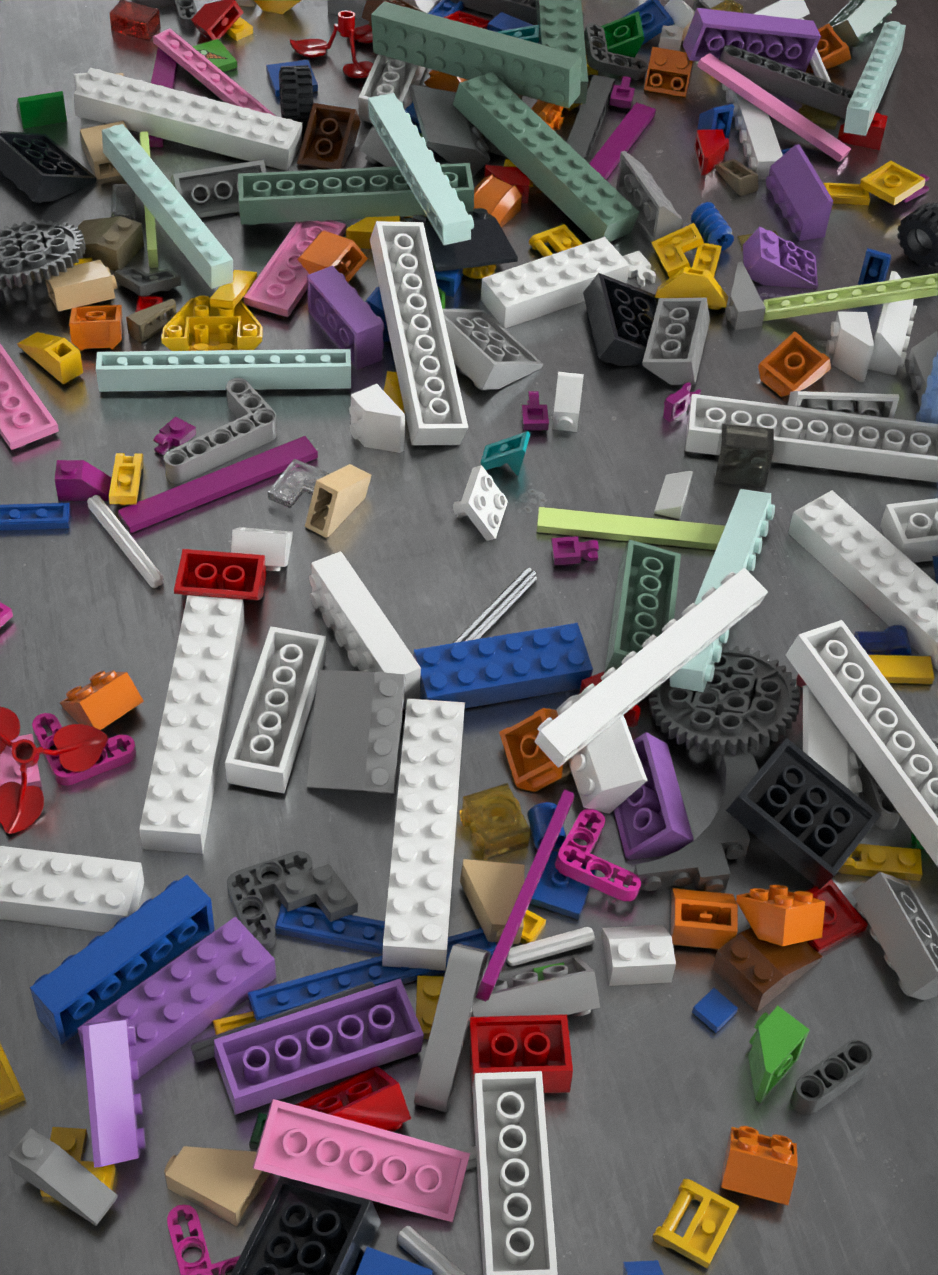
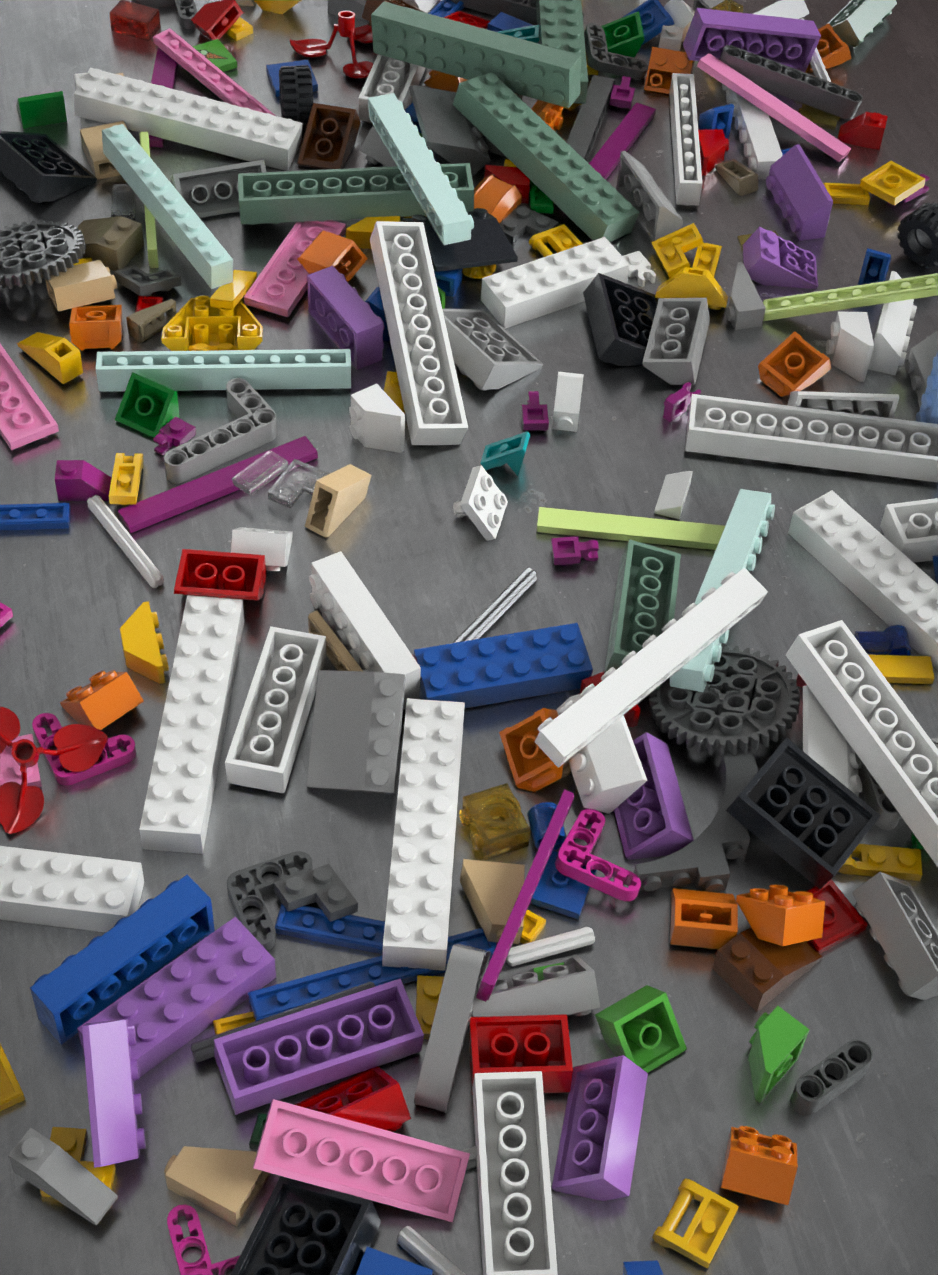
(143, 644): none -> yellow slope
(147, 405): none -> green slope
(260, 472): none -> clear tile
(335, 649): none -> tan tile
(523, 221): none -> dark grey plate
(539, 201): none -> green plate
(601, 1130): none -> medium lavender slope
(638, 955): white slope -> none
(642, 1028): none -> bright green slope
(685, 140): none -> white brick
(712, 225): blue piece -> none
(714, 1010): blue tile -> none
(744, 455): clear smoke brick -> none
(874, 79): light aqua brick -> none

